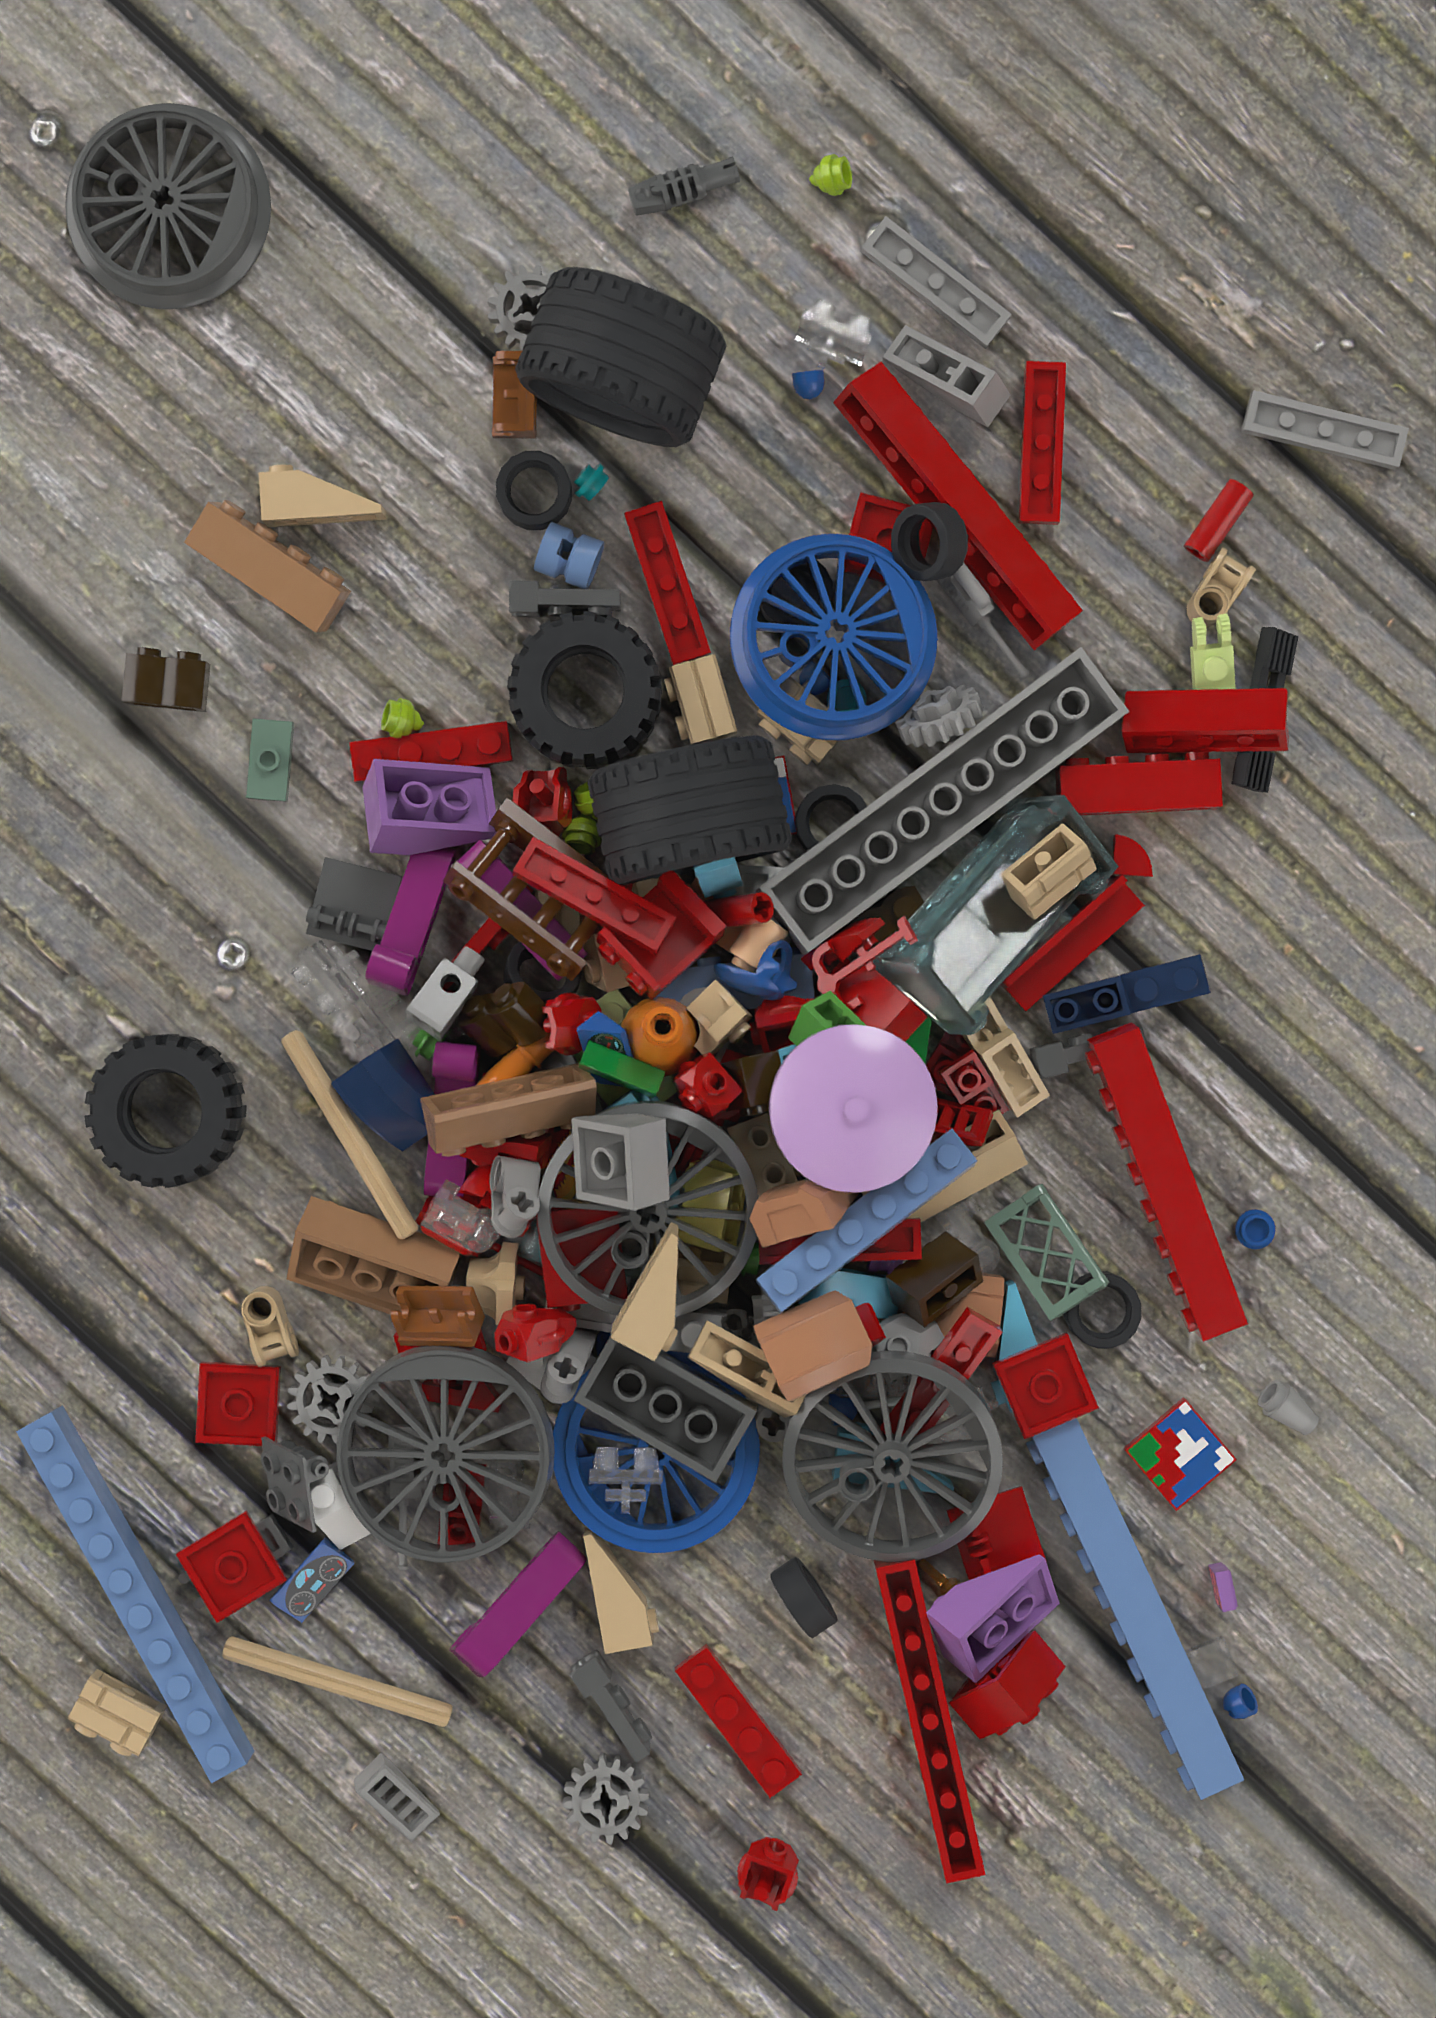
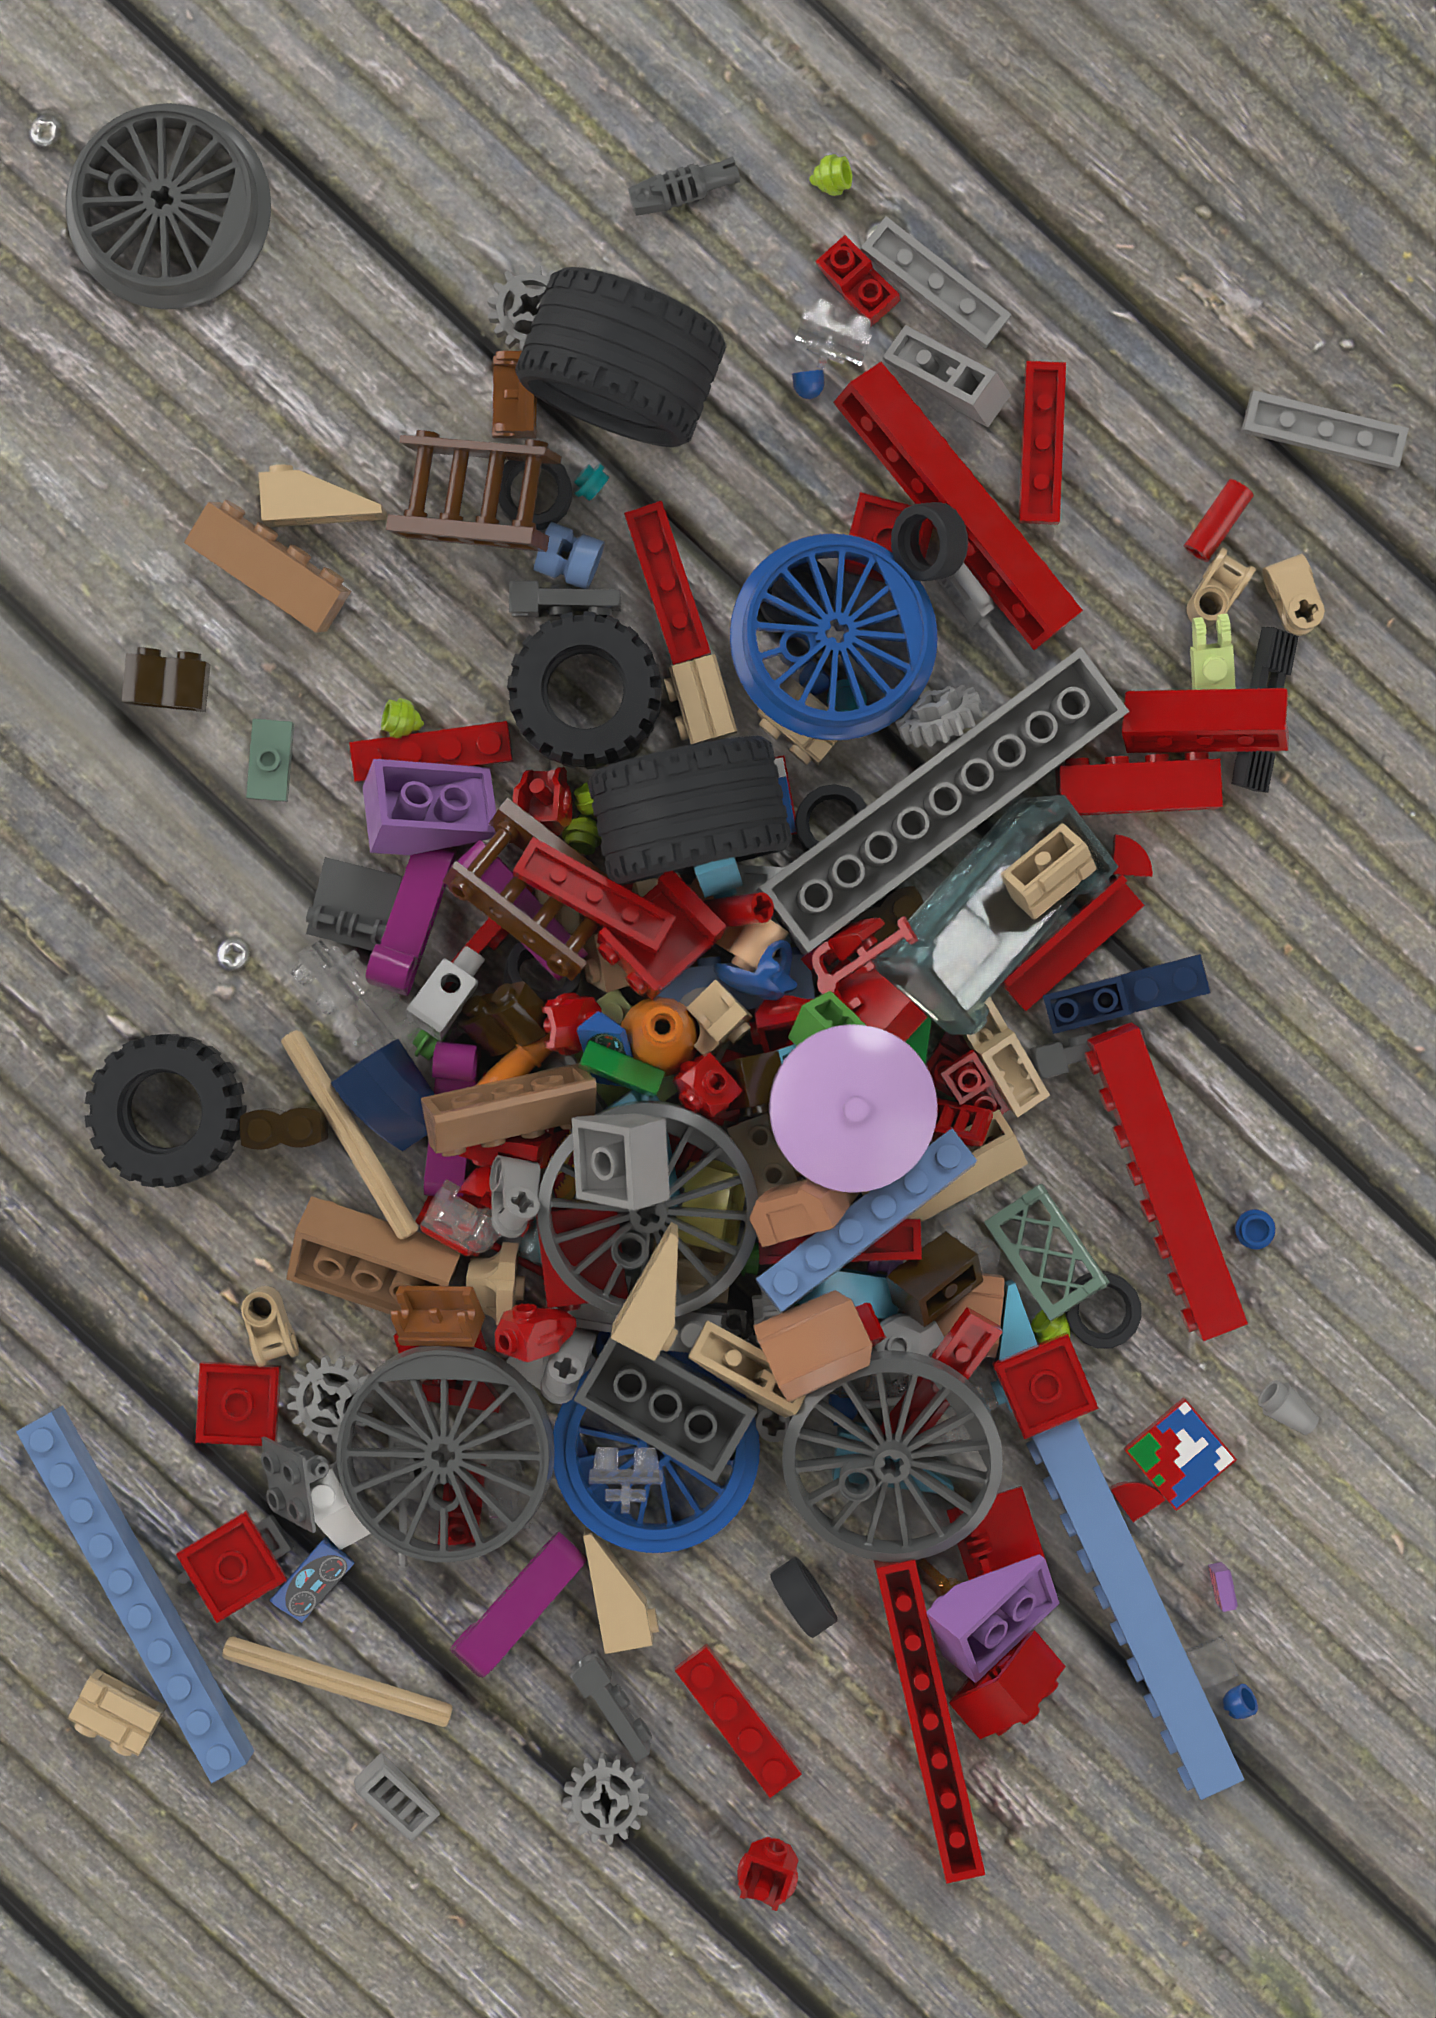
(273, 1127): none -> dark brown brick
(486, 528): none -> reddish brown fence
(857, 280): none -> red slope
(1045, 1329): none -> lime plate
(1136, 1498): none -> red tile
(1293, 588): none -> tan piece

